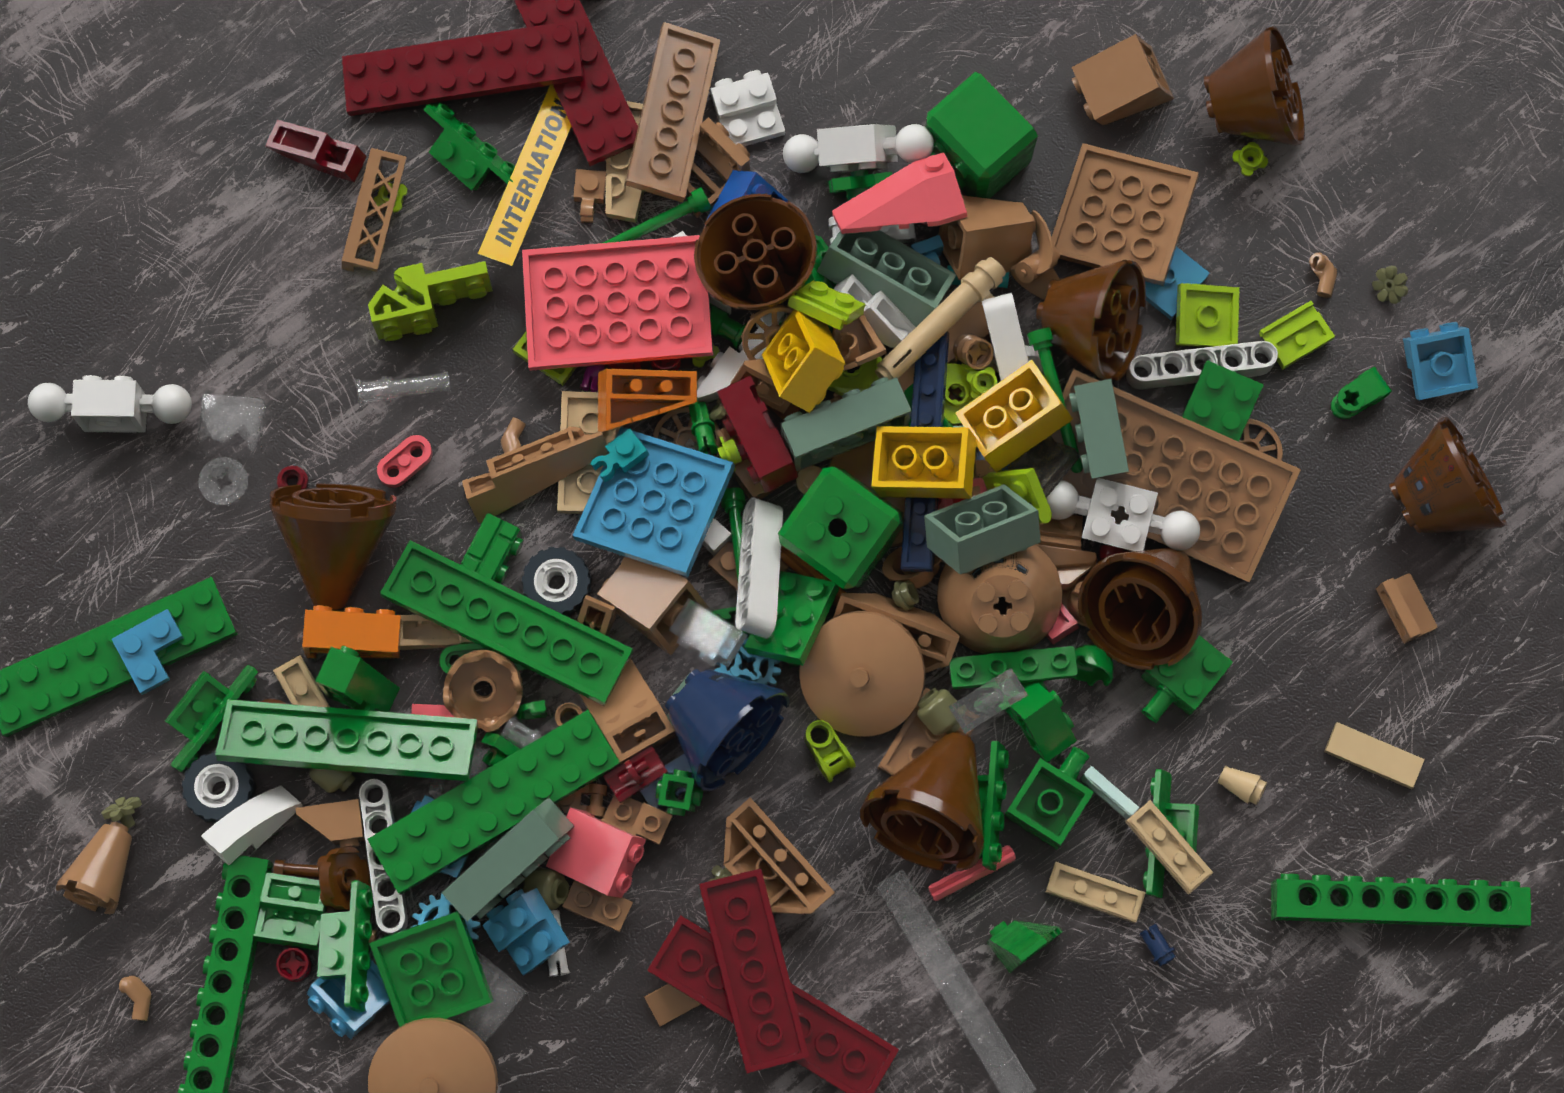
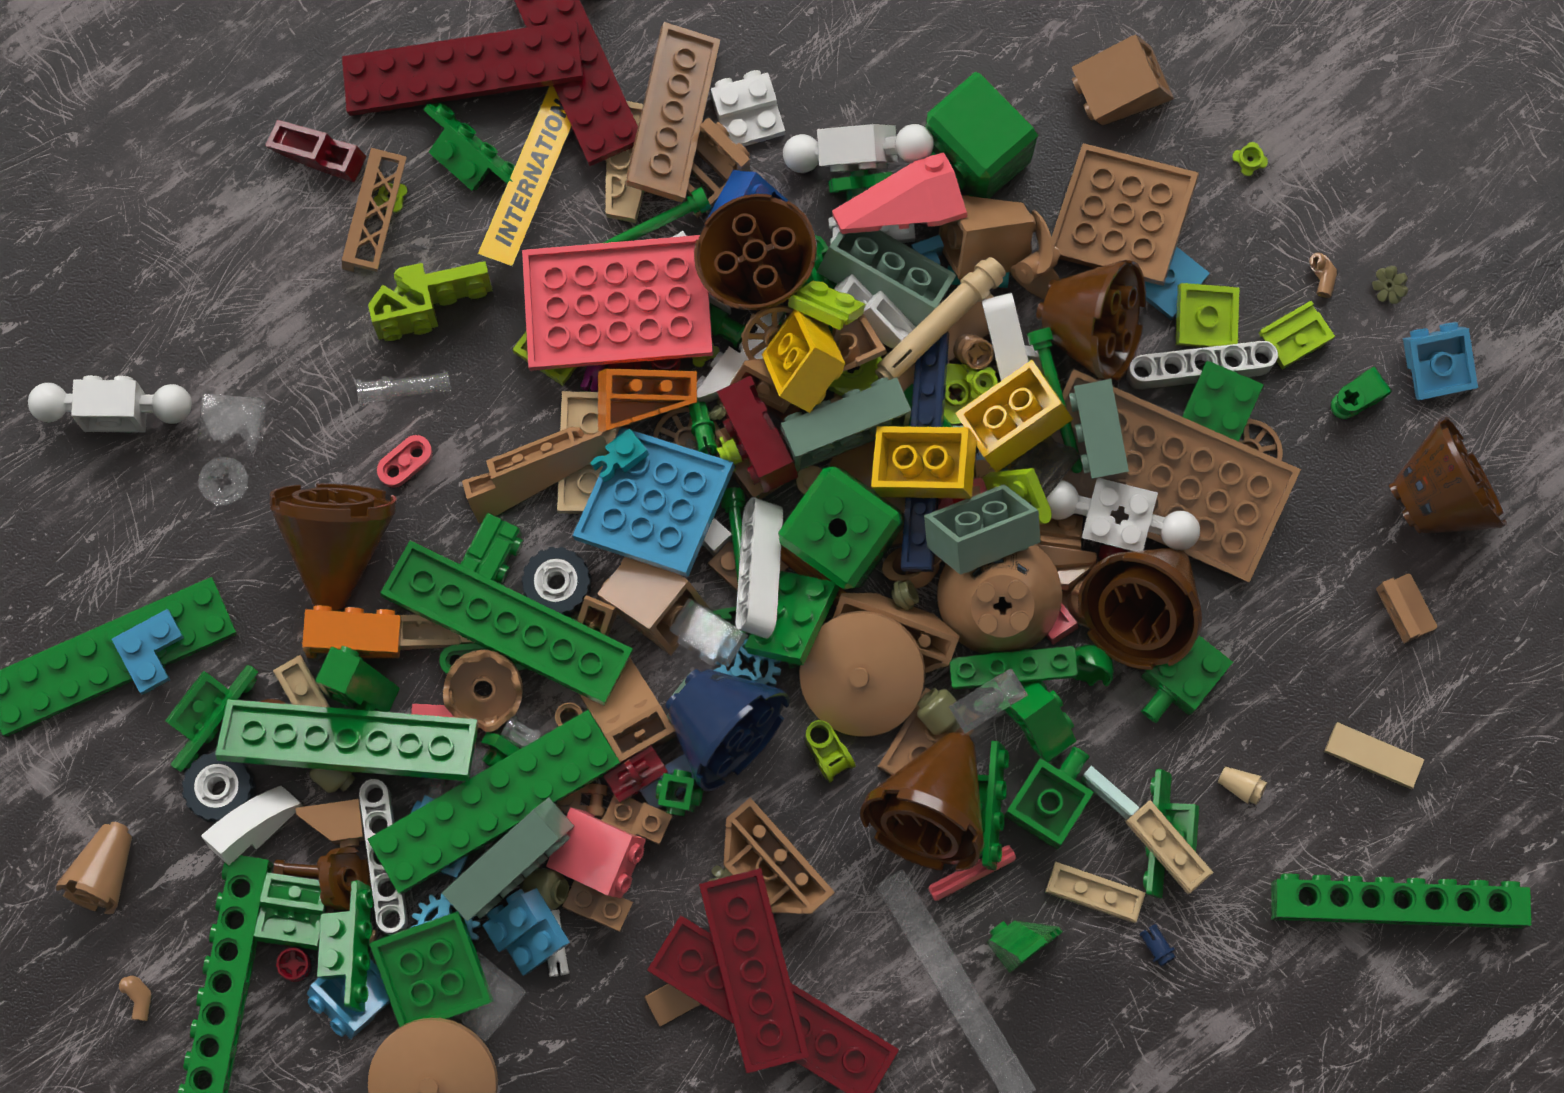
(122, 810): olive plant -> none
(292, 471): dark red plate -> none
(511, 436): medium nougat arm -> none
(532, 710): green tile -> none
(589, 190): medium nougat plate -> none
(1256, 94): reddish brown cone -> none

